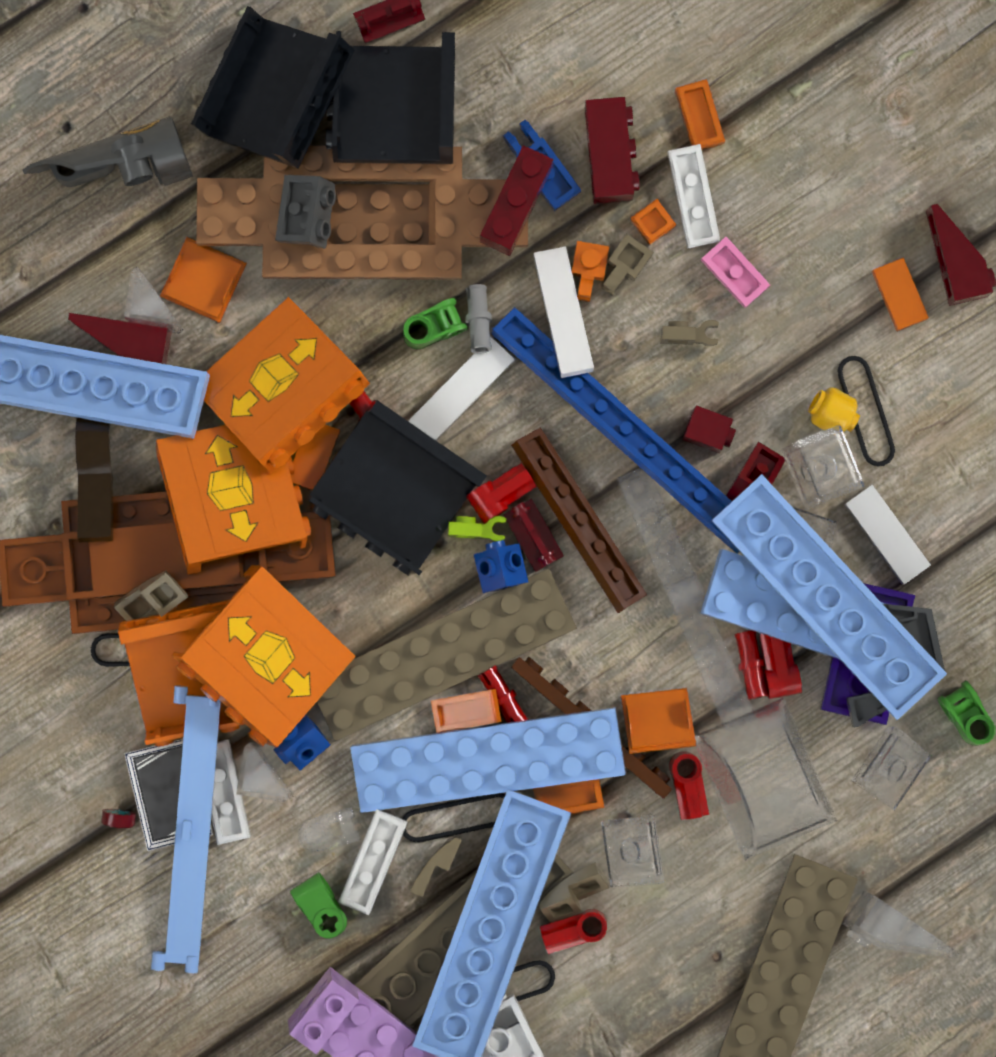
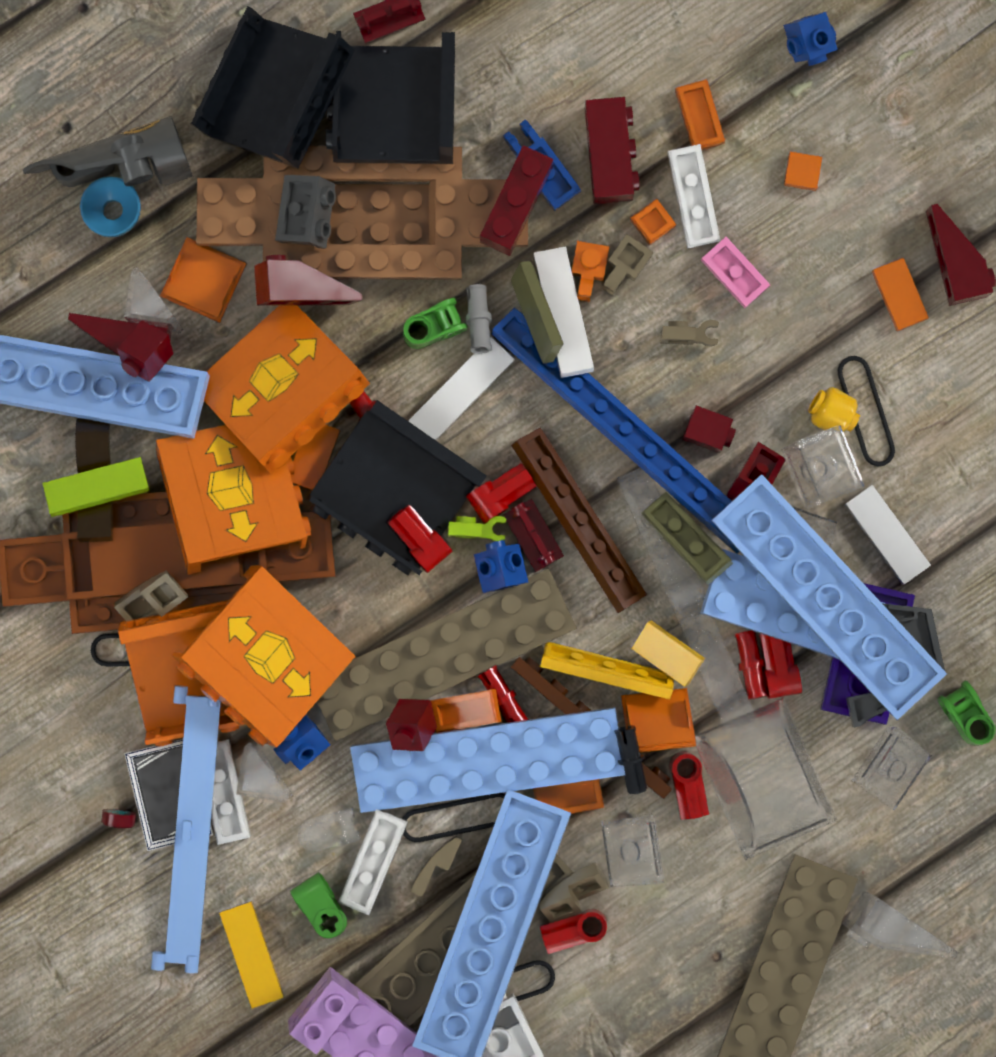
(95, 487): none -> lime tile
(101, 193): none -> dark azure piece
(145, 351): none -> dark red brick
(251, 954): none -> yellow tile
(295, 283): none -> slope
(411, 724): none -> dark red brick
(424, 544): none -> red piece
(536, 312): none -> olive tile
(607, 670): none -> yellow tile
(631, 759): none -> black axle
(668, 653): none -> yellow tile
(687, 538): none -> olive tile
(803, 171): none -> orange tile
(811, 38): none -> blue brick

